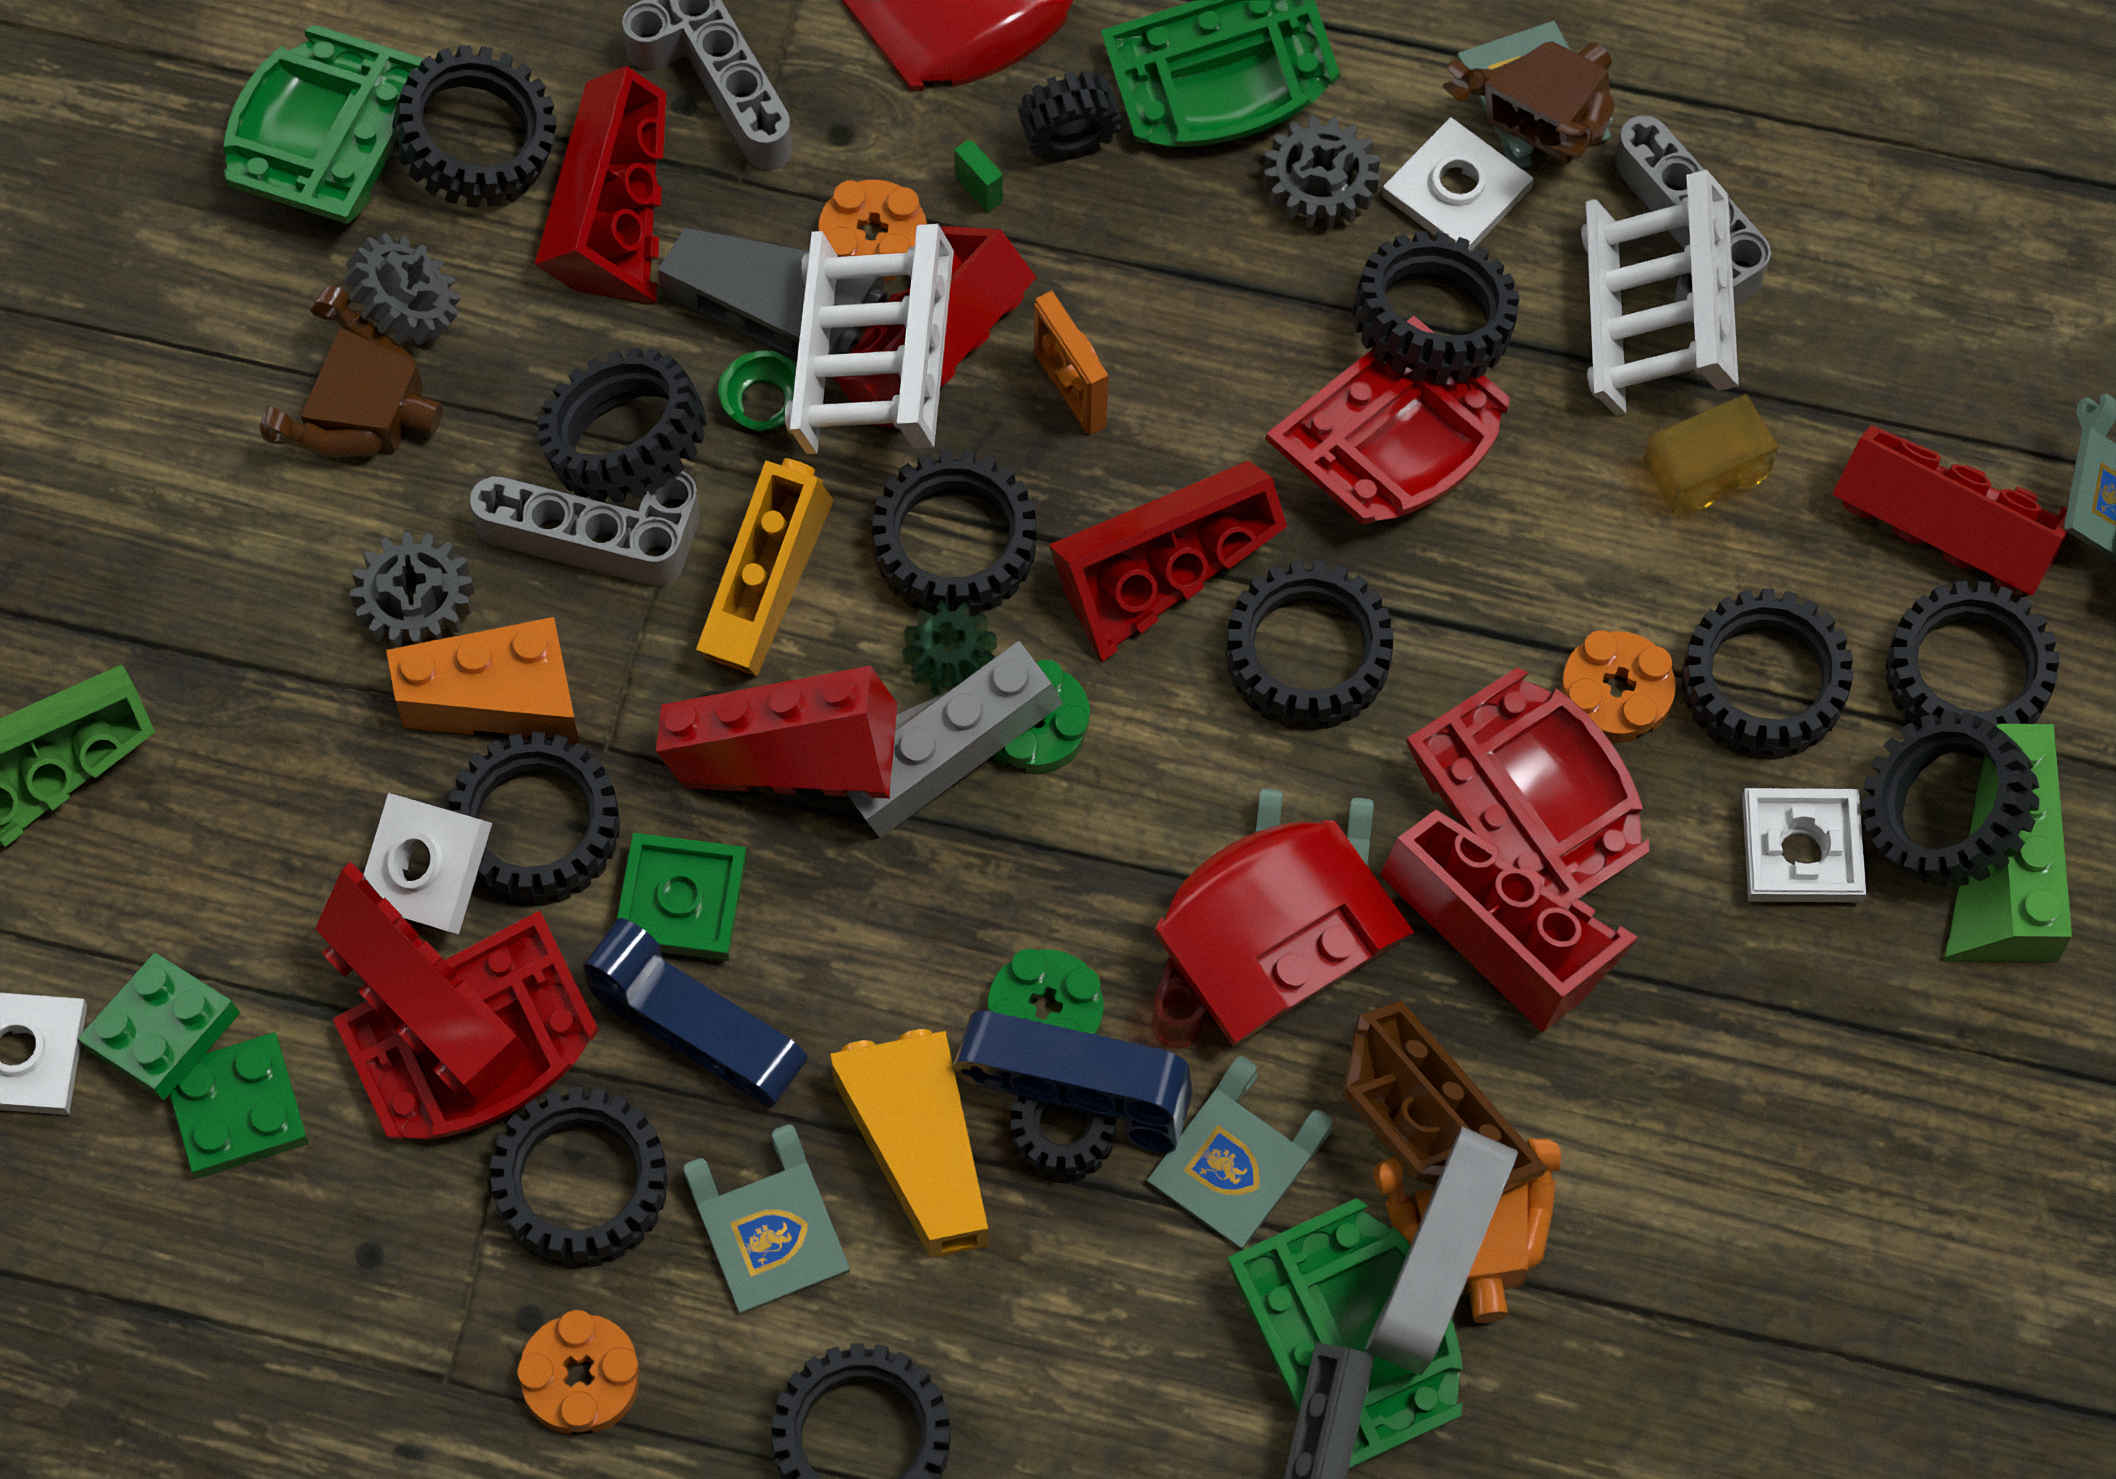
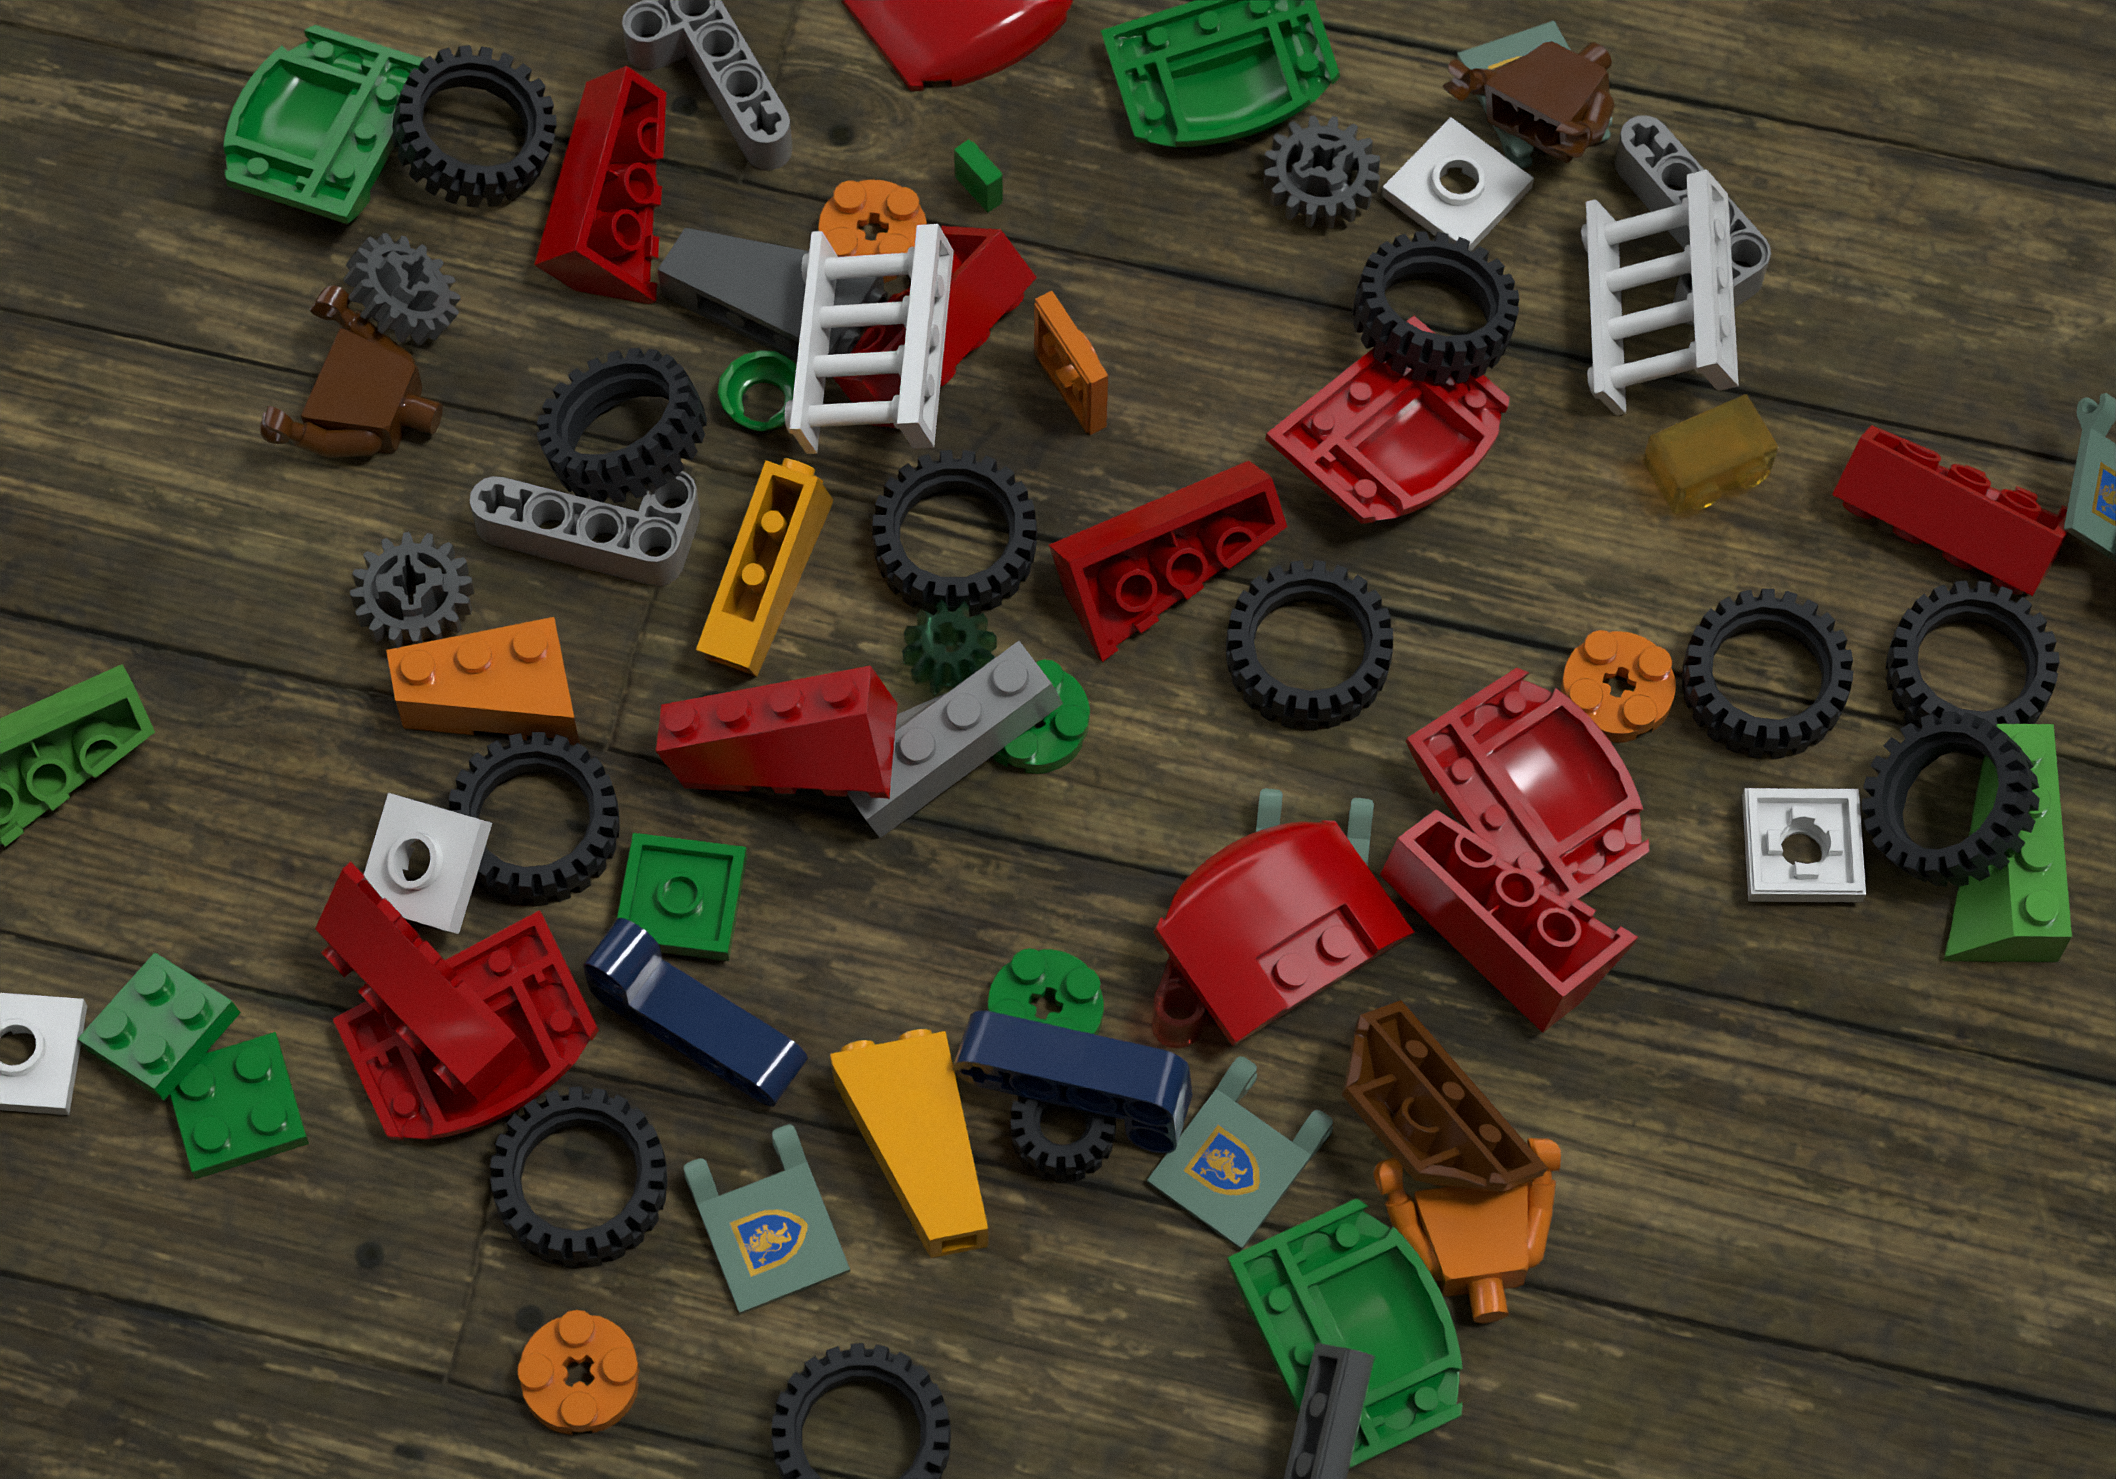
(1069, 116): black tyre -> none
(1442, 1252): light grey beam -> none

